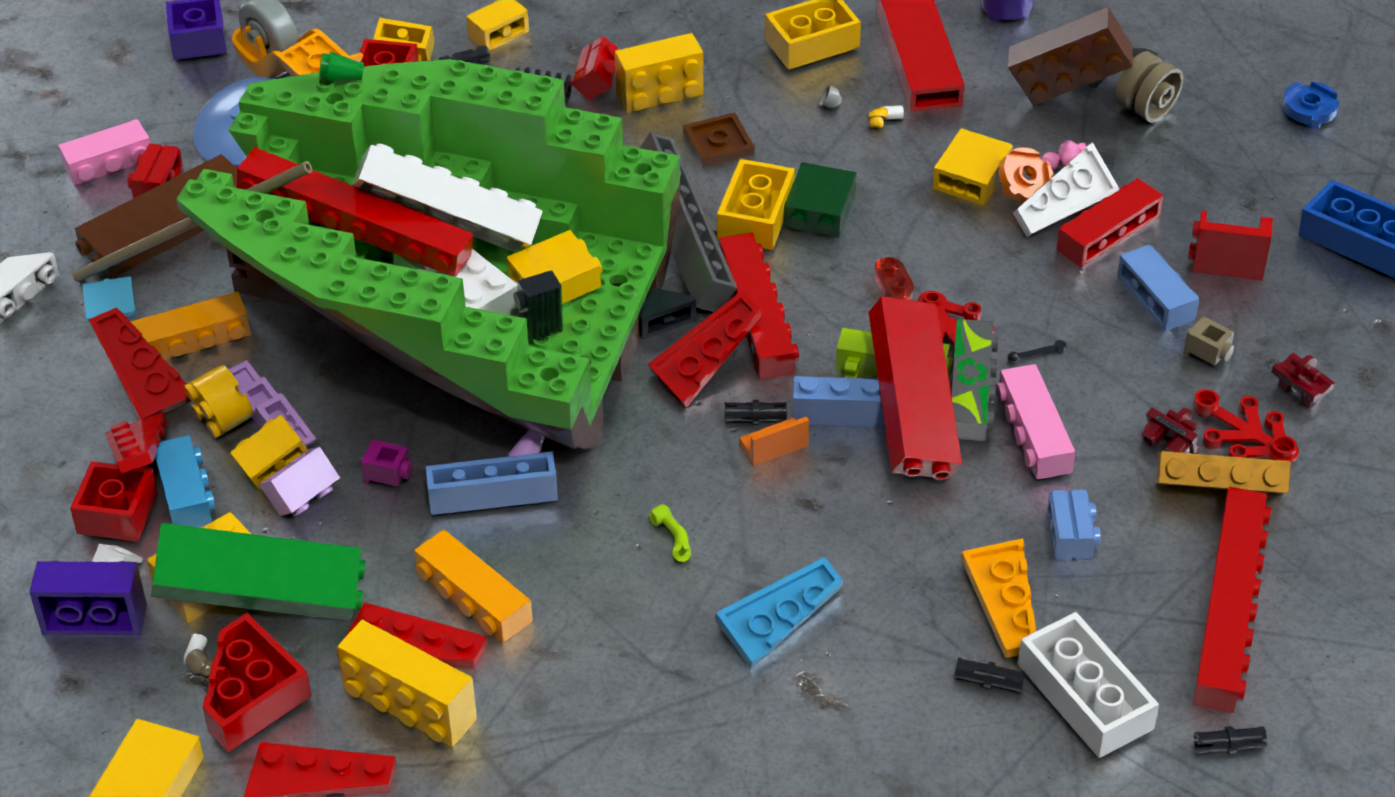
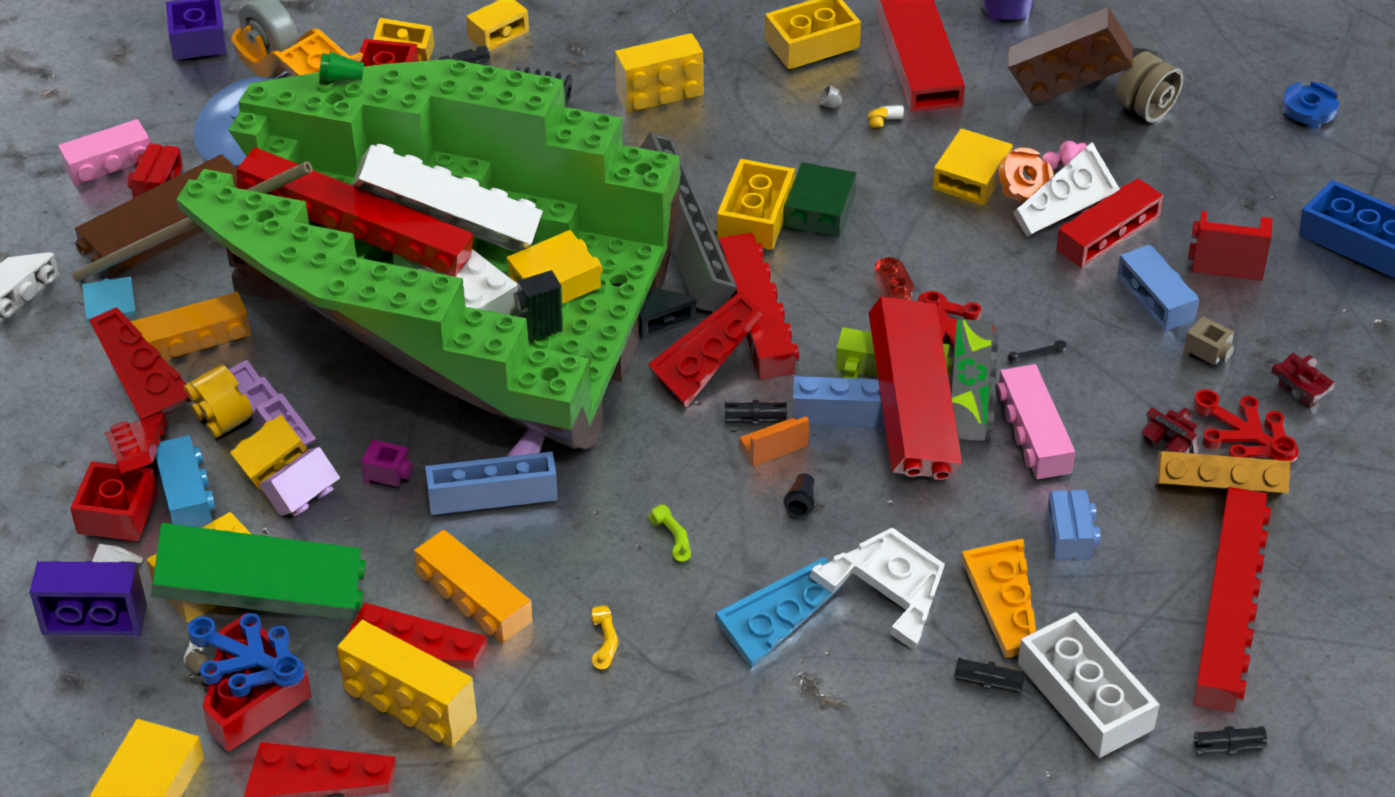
(203, 634): none -> blue plant
(595, 68): red brick -> none
(603, 657): none -> yellow piece
(718, 139): reddish brown tile -> none
(800, 498): none -> black cone
(896, 570): none -> white wing

